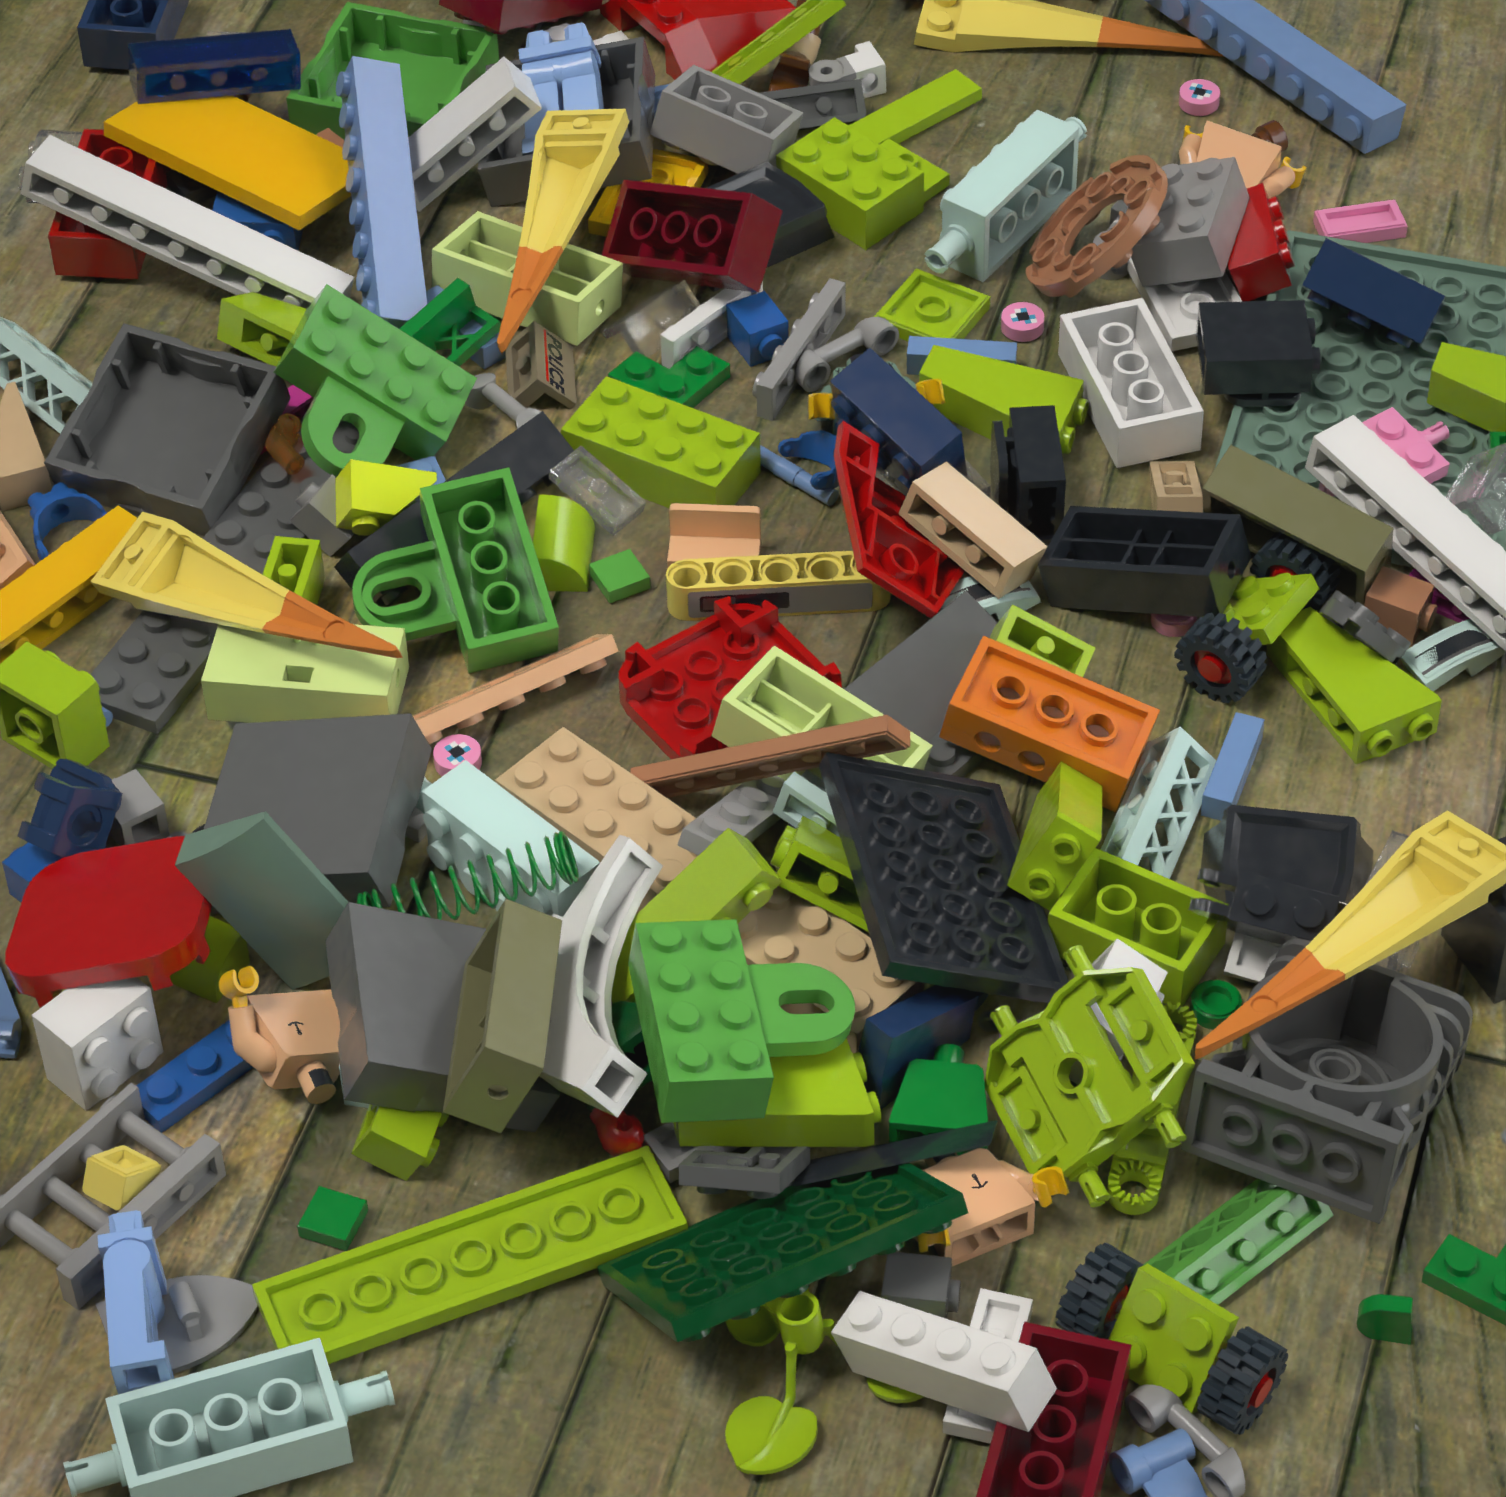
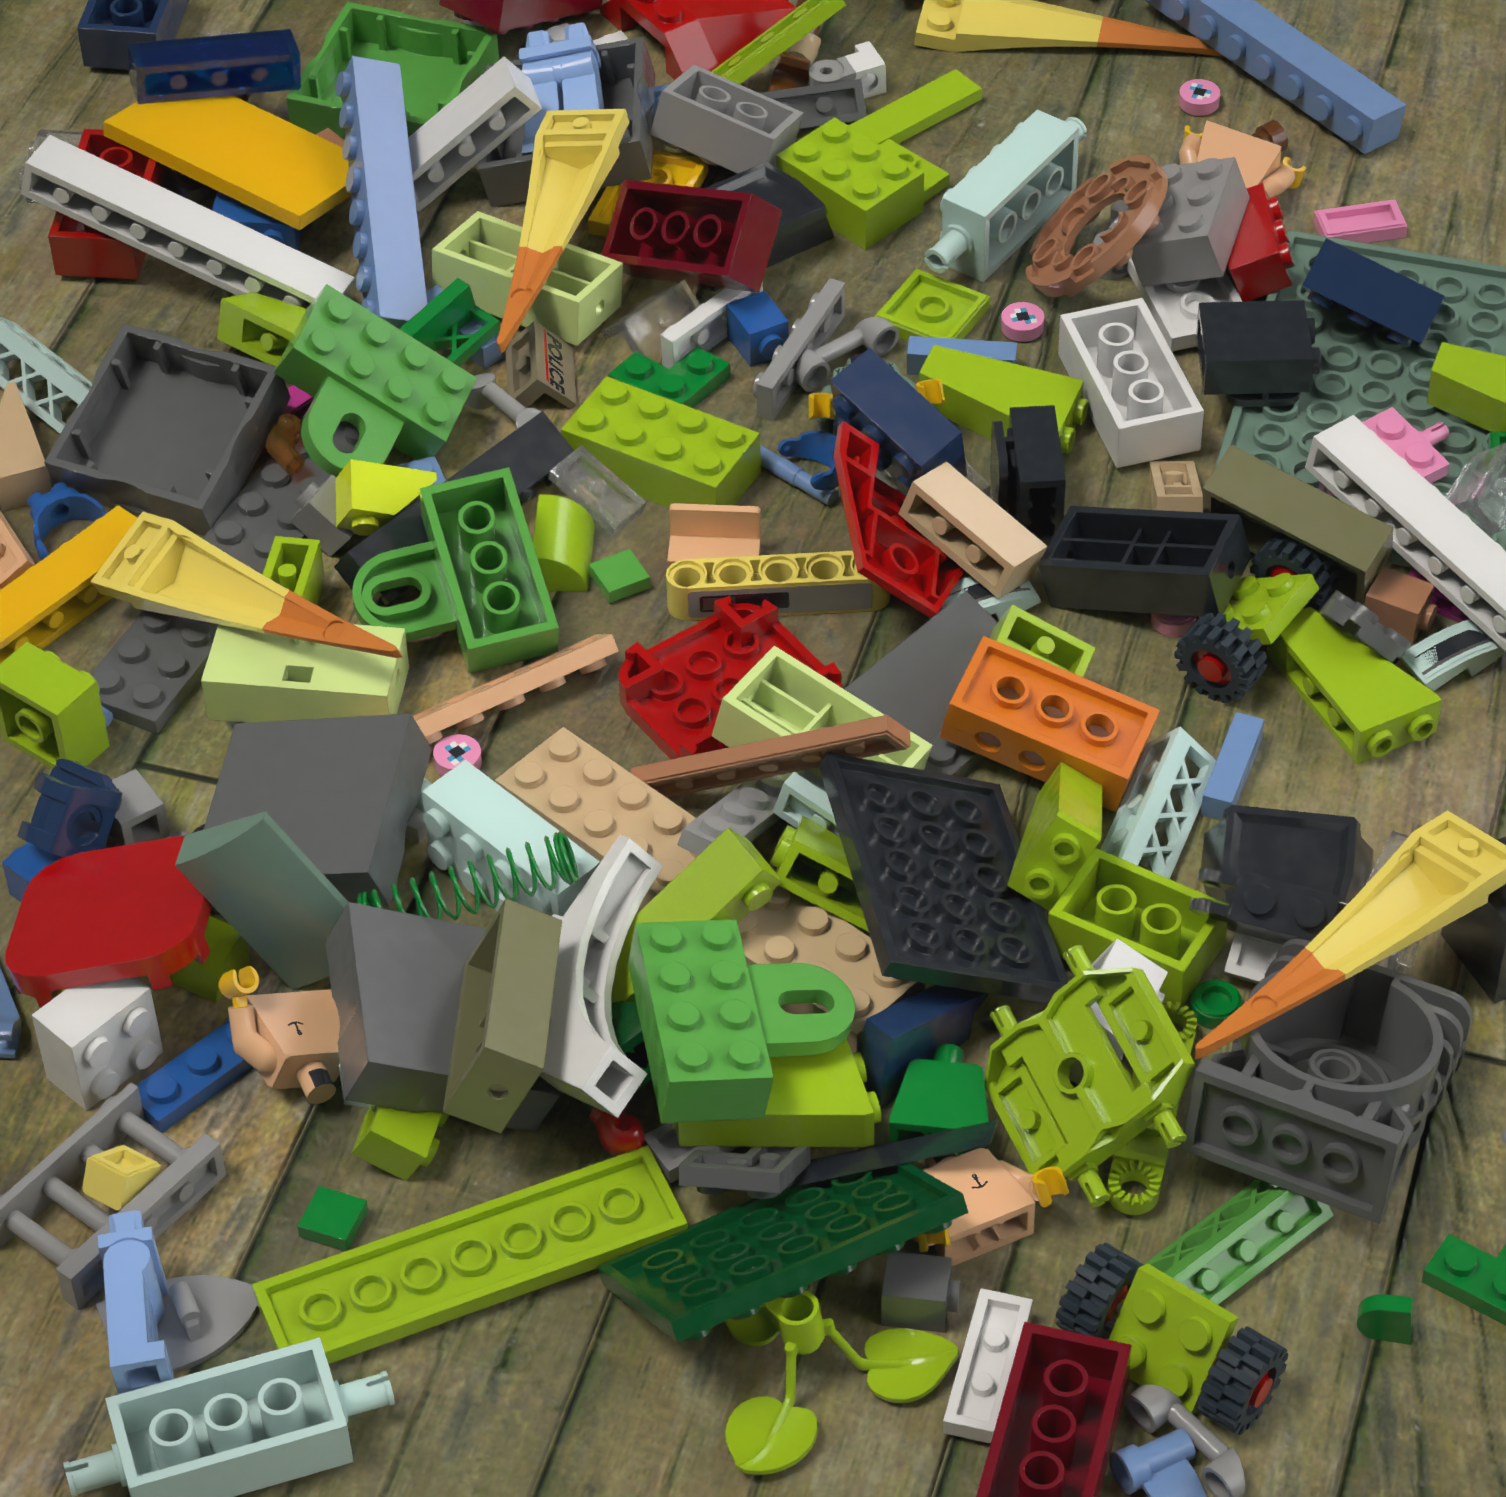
(944, 1360): white brick -> none

